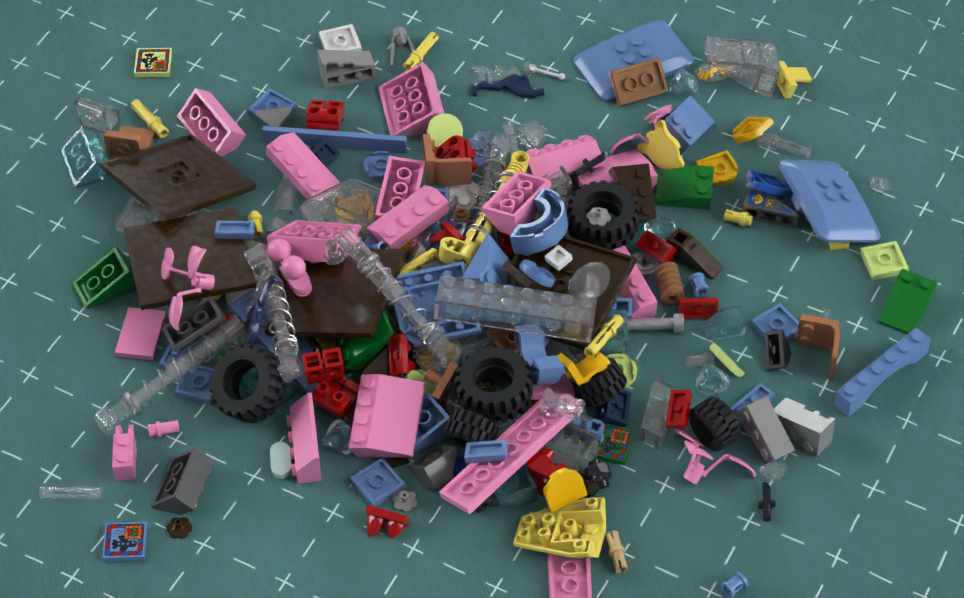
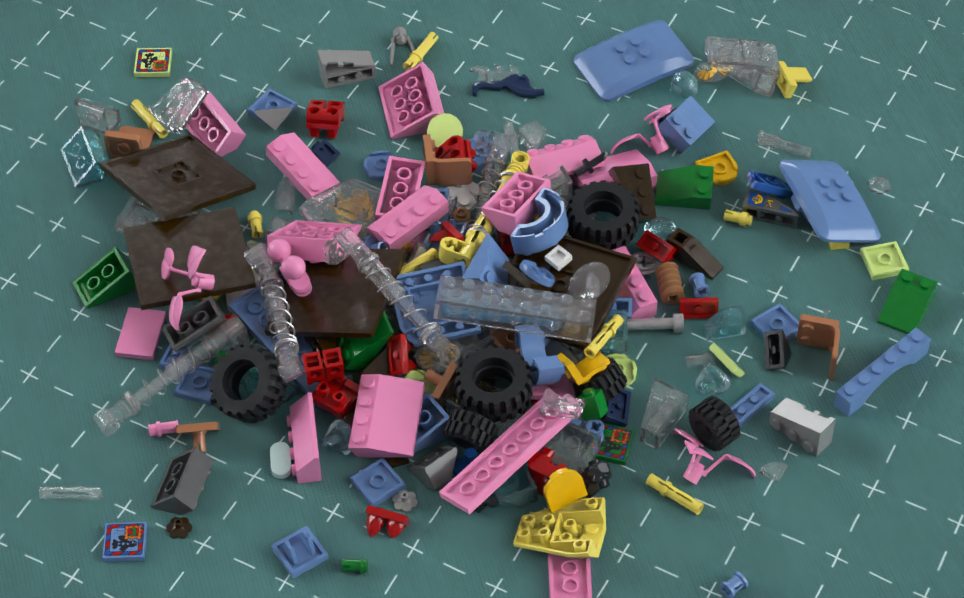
(124, 454): bright pink hinge -> none
(179, 105): none -> clear wedge
(198, 431): none -> nougat tile
(234, 229): medium blue tile -> none
(257, 301): dark blue piece -> none
(300, 552): none -> medium blue plate
(340, 38): white plate -> none
(340, 139): medium blue tile -> none
(355, 565): none -> green pin
(486, 451): medium blue tile -> none
(530, 68): hinge -> none
(595, 404): none -> green brick
(598, 216): light grey plant -> none
(616, 551): tan pin -> none
(638, 81): medium nougat tile -> none
(662, 148): light yellow tile -> none
(666, 489): none -> light yellow pin
(678, 409): red tile -> none
(751, 128): yellow tile -> none
(765, 429): light grey wedge -> none
(767, 503): black piece -> none

